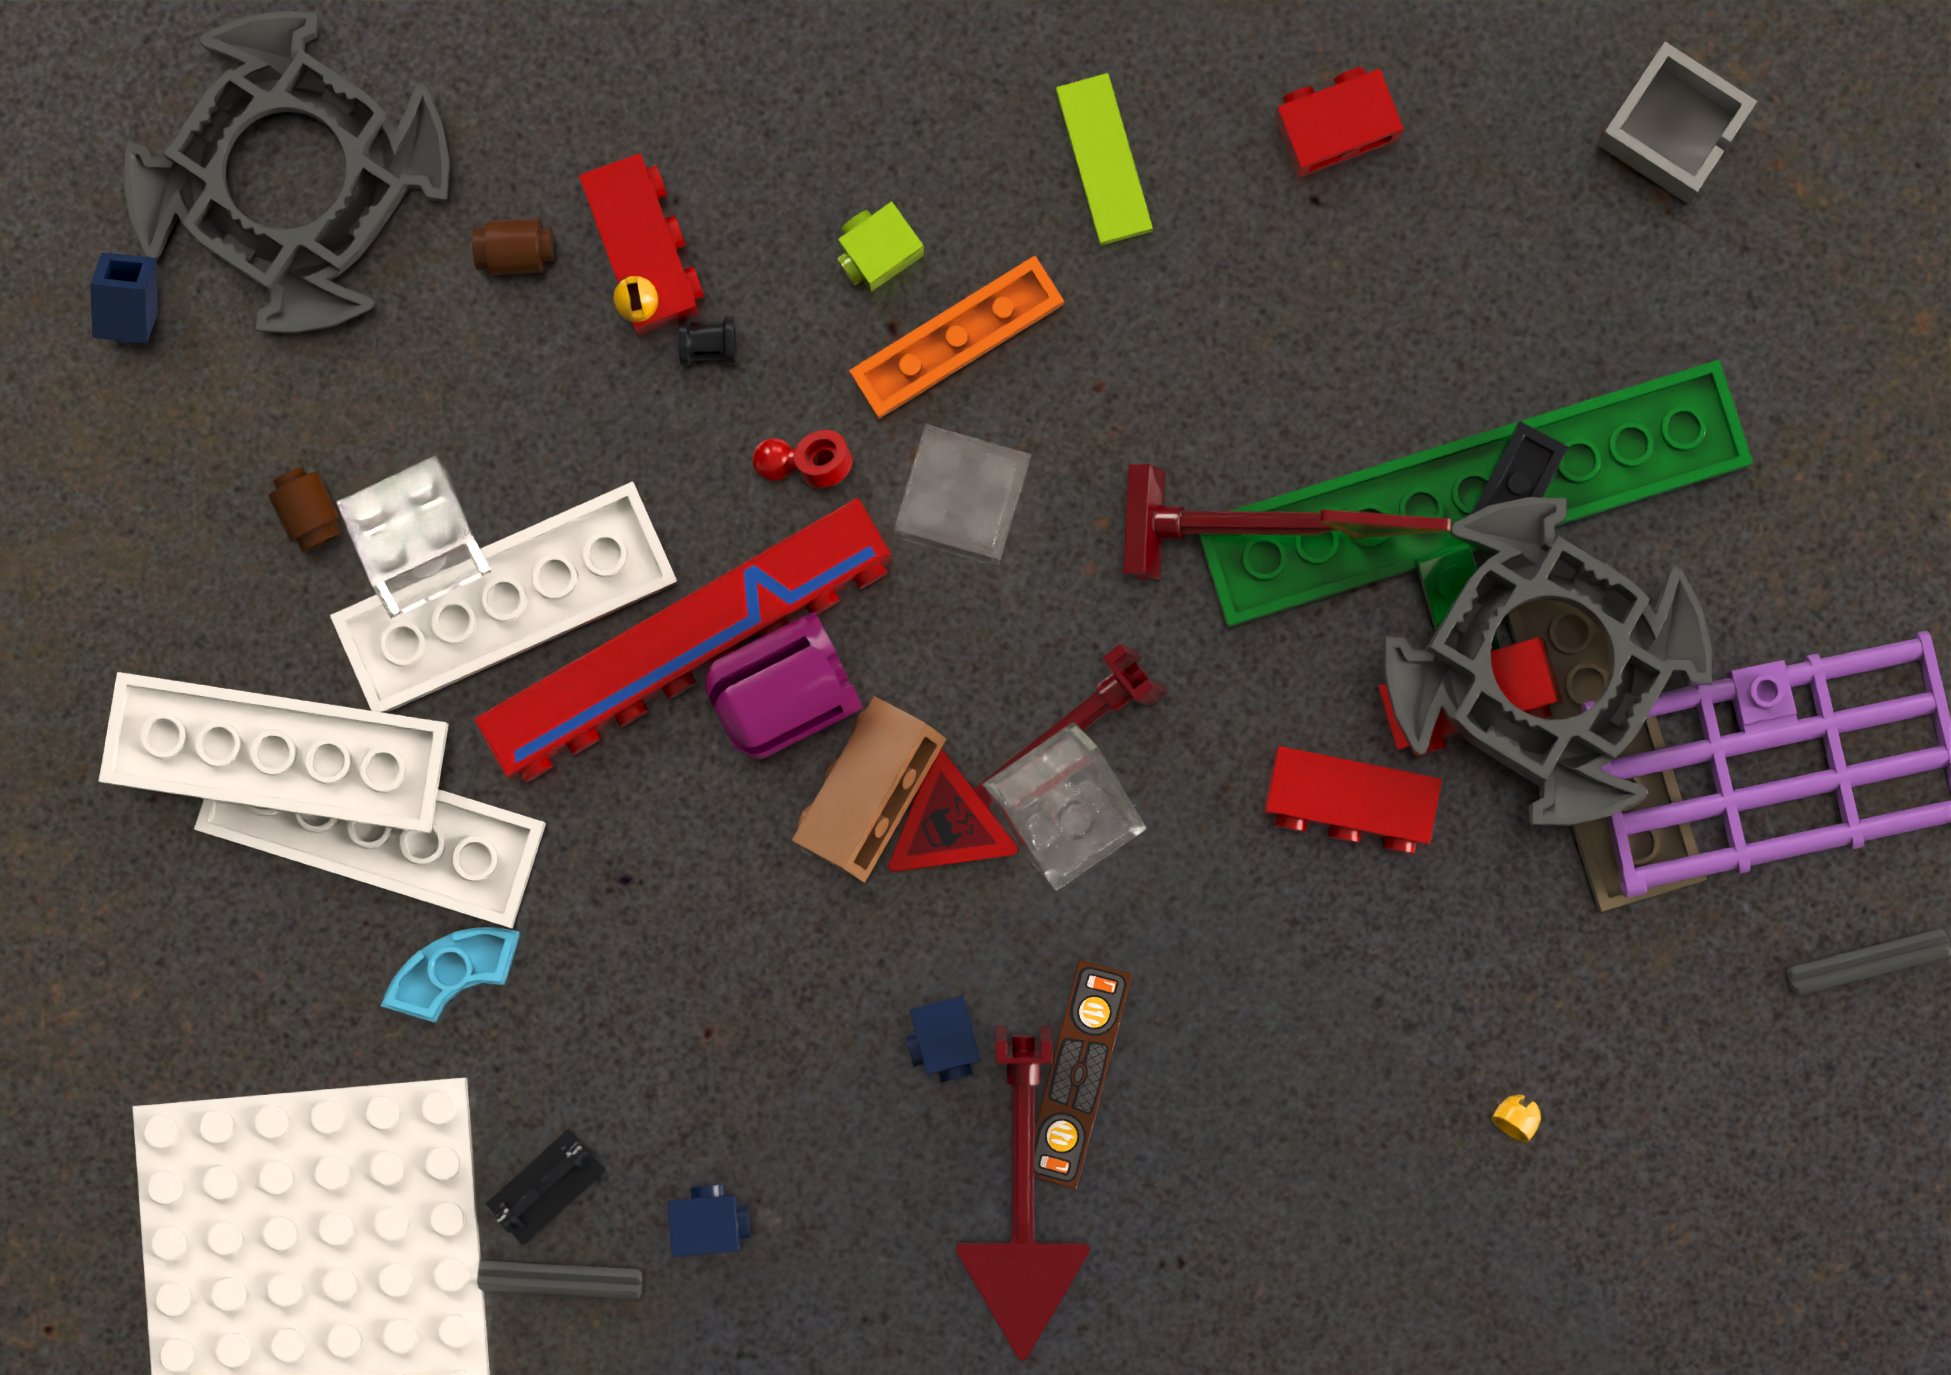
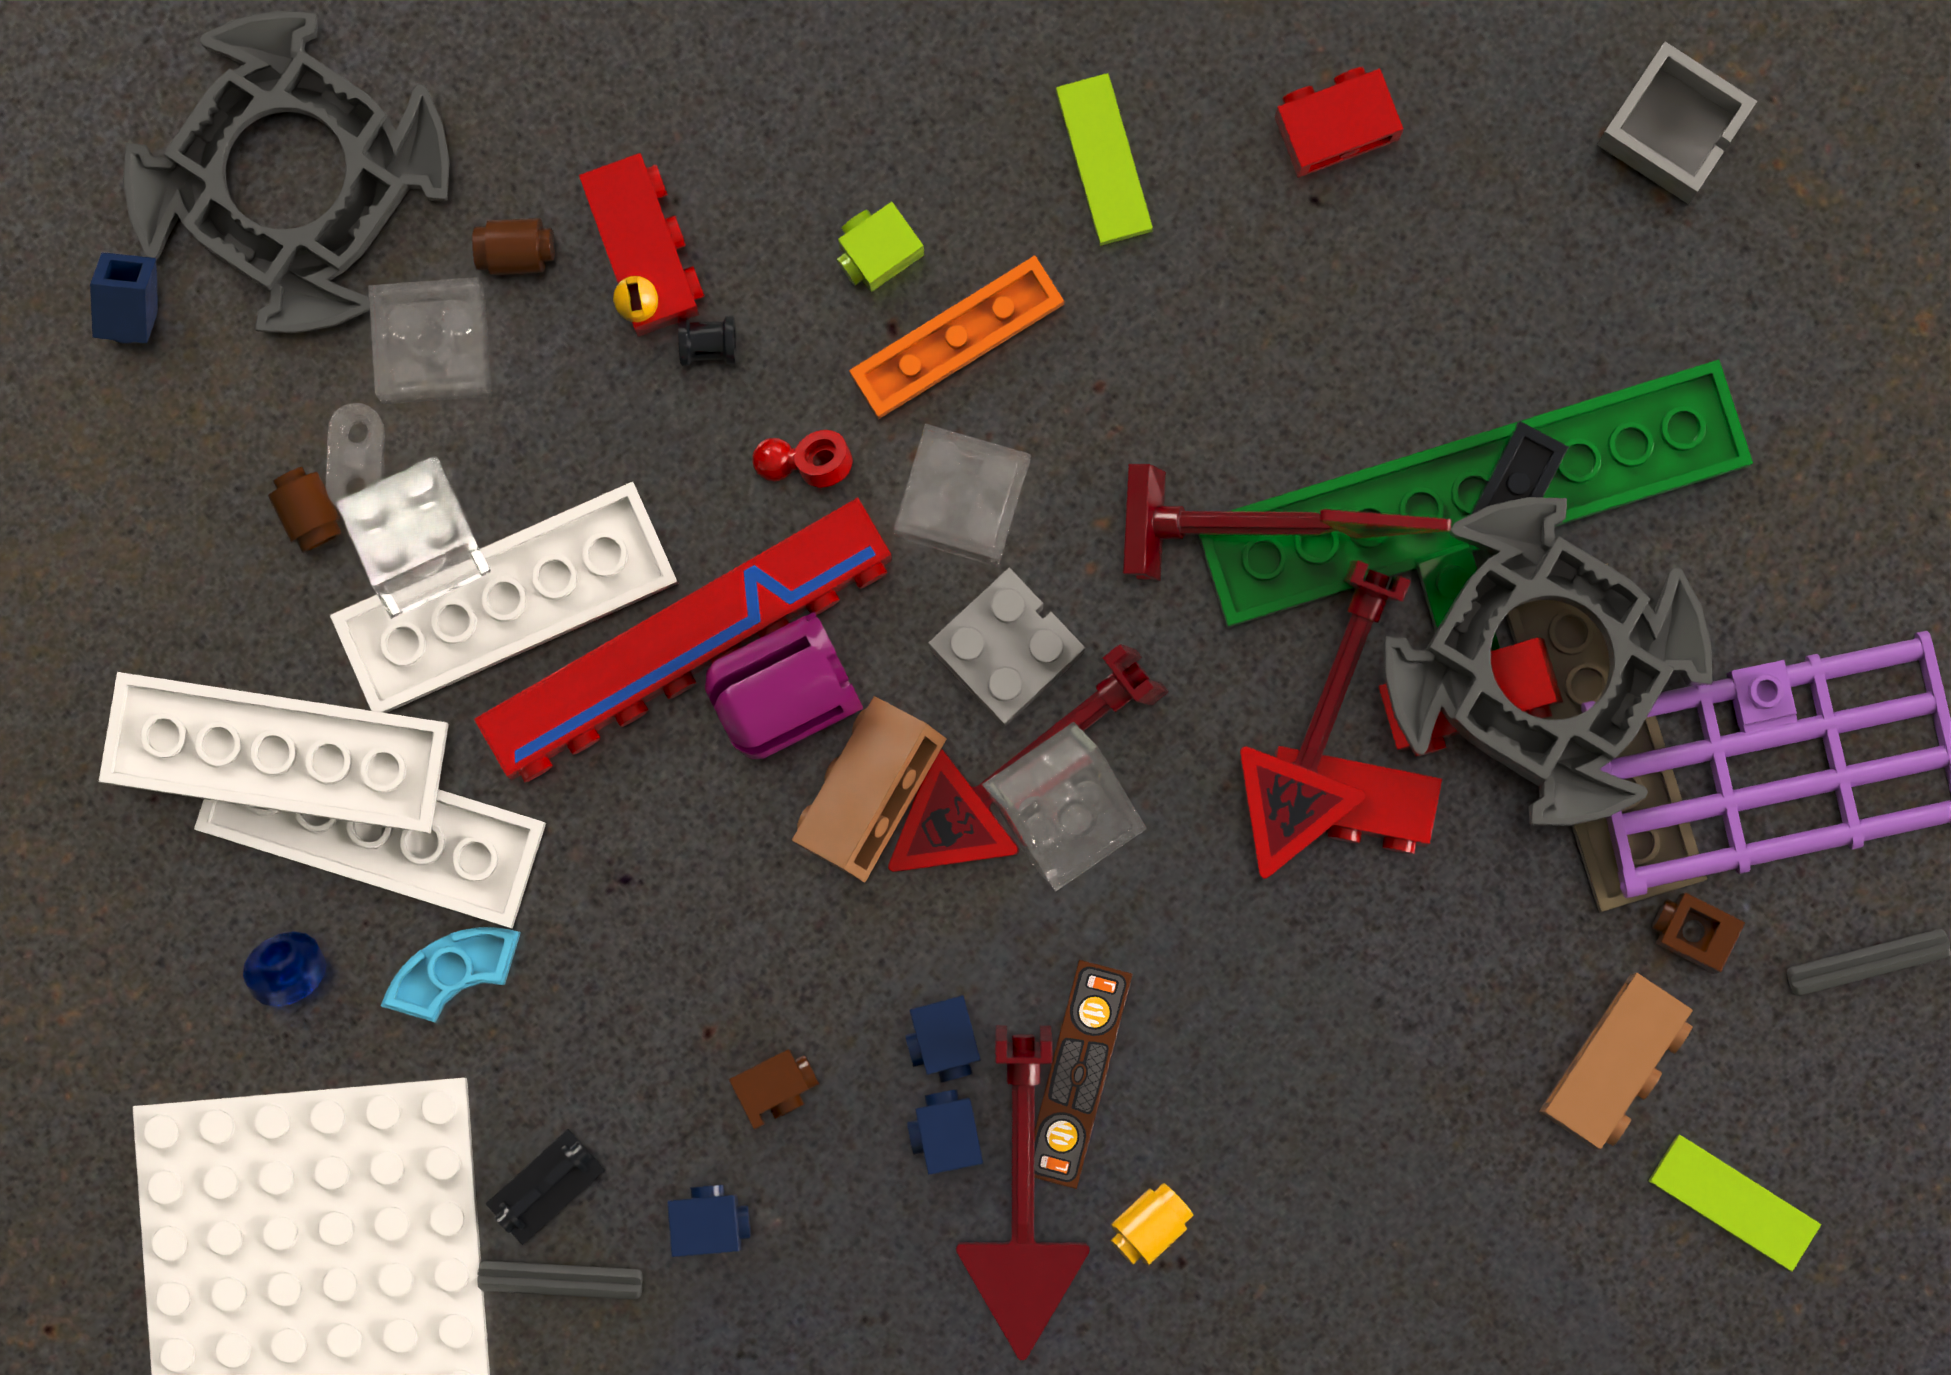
(284, 968): none -> clear blue plate
(353, 459): none -> clear plate
(430, 340): none -> clear brick
(774, 1086): none -> reddish brown brick
(945, 1133): none -> dark blue brick
(1006, 648): none -> light grey piece
(1150, 1225): none -> yellow brick
(1292, 800): none -> piece
(1517, 1120): yellow hinge -> none
(1618, 1062): none -> medium nougat brick
(1717, 928): none -> reddish brown brick
(1734, 1202): none -> lime tile

